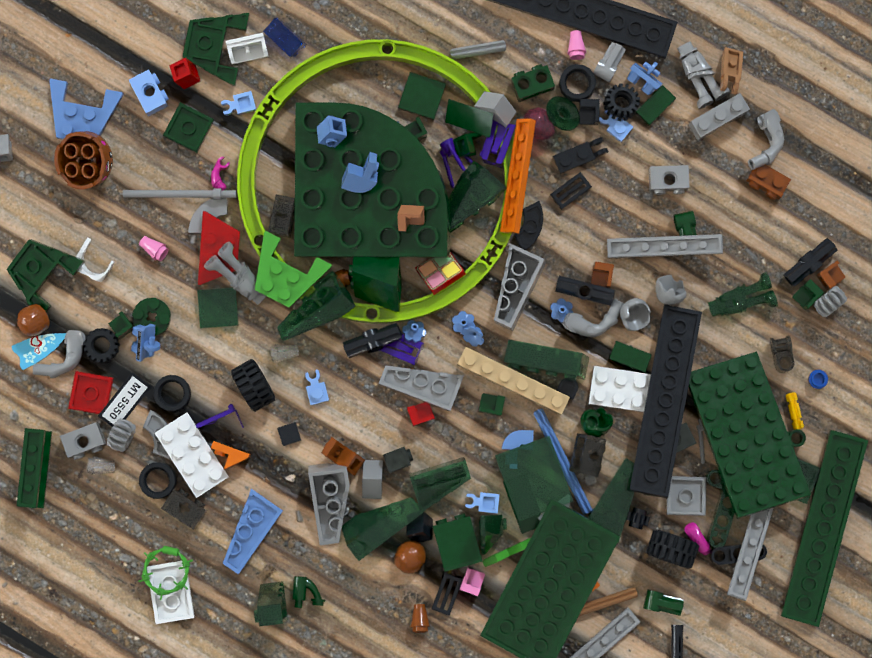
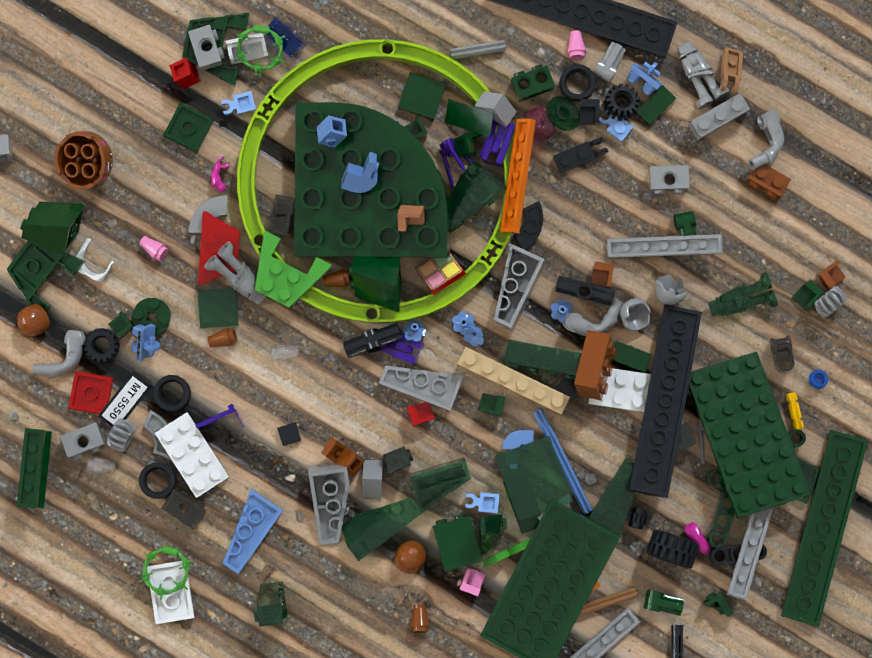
(37, 348): medium azure sticker -> none
(53, 225): none -> dark green slope
(77, 117): medium blue wing -> none
(152, 103): light blue brick -> none
(199, 38): none -> light grey brick
(216, 194): light grey bar -> none
(225, 337): none -> dark orange cone
(235, 456): orange slope -> none
(253, 385): black tyre -> none
(265, 30): none -> bright green piece
(299, 592): dark green plant -> none
(316, 391): light blue plate -> none
(324, 304): clear green wedge -> none
(420, 528): black panel -> none
(441, 609): black tile -> none
(558, 200): black tile -> none
(587, 455): clear smoke brick -> none
(595, 365): none -> dark orange brick
(596, 422): dark green hair -> none
(687, 496): light grey plate -> none
(721, 606): none -> dark green bracket
(810, 262): black piece -> none

